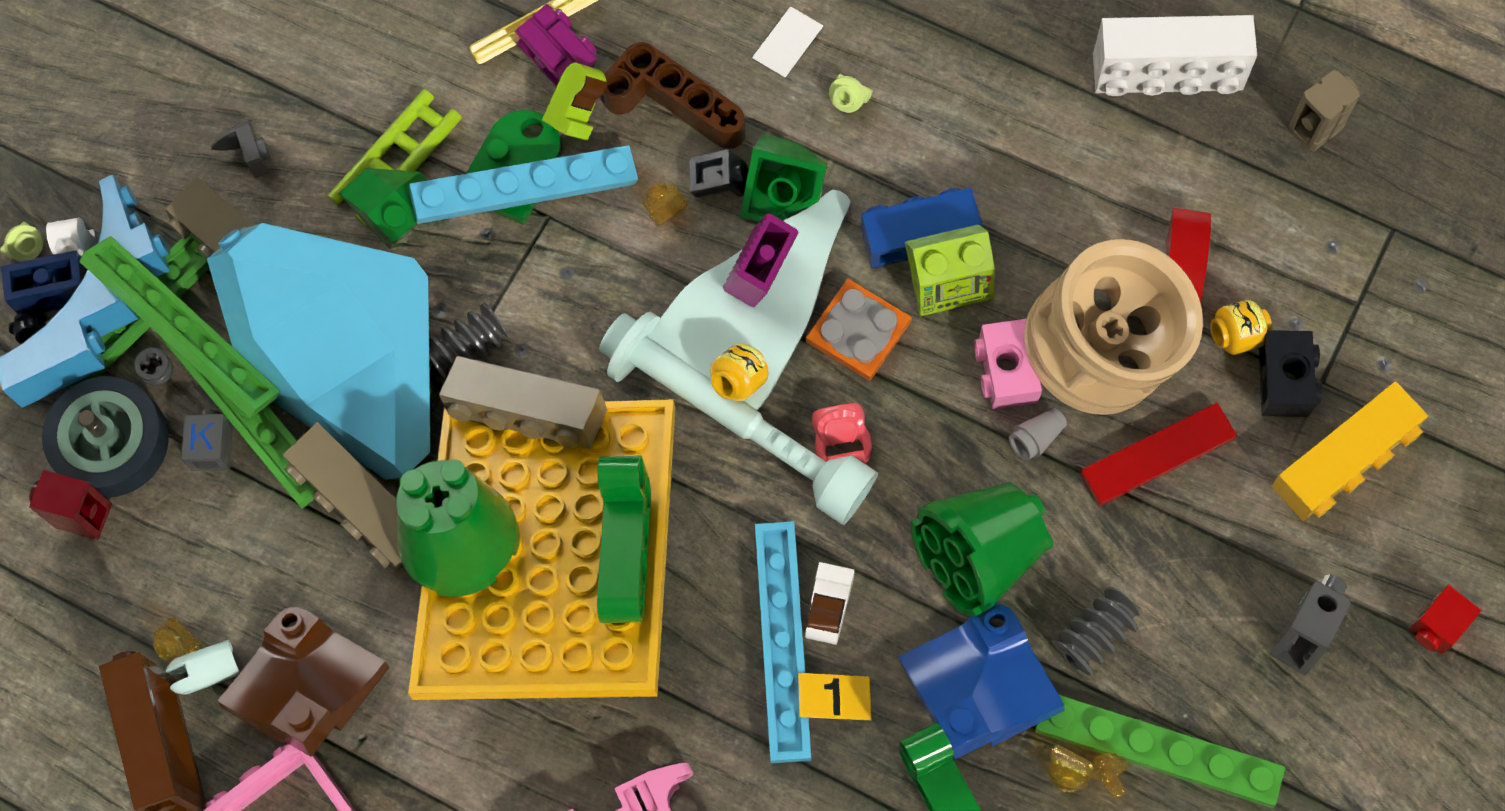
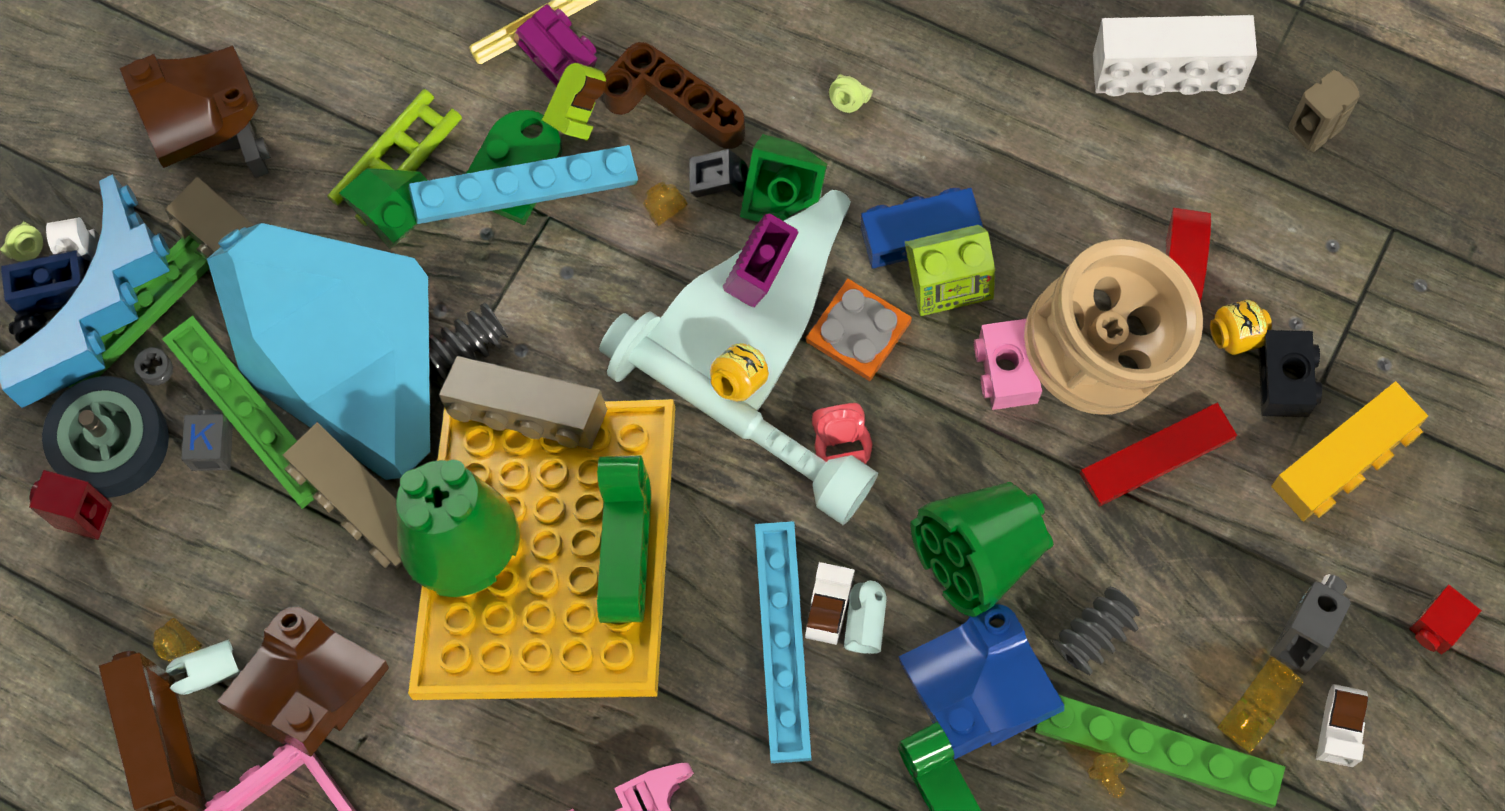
(179, 326): bright green plate -> none
(190, 101): none -> reddish brown slope
(787, 41): white sticker -> none
(834, 696): yellow sticker -> none
(865, 618): none -> light aqua piece
(1035, 435): light grey cone -> none
(1069, 770): clear yellow plate -> none
(1261, 704): none -> clear yellow bracket
(1343, 726): none -> white leg

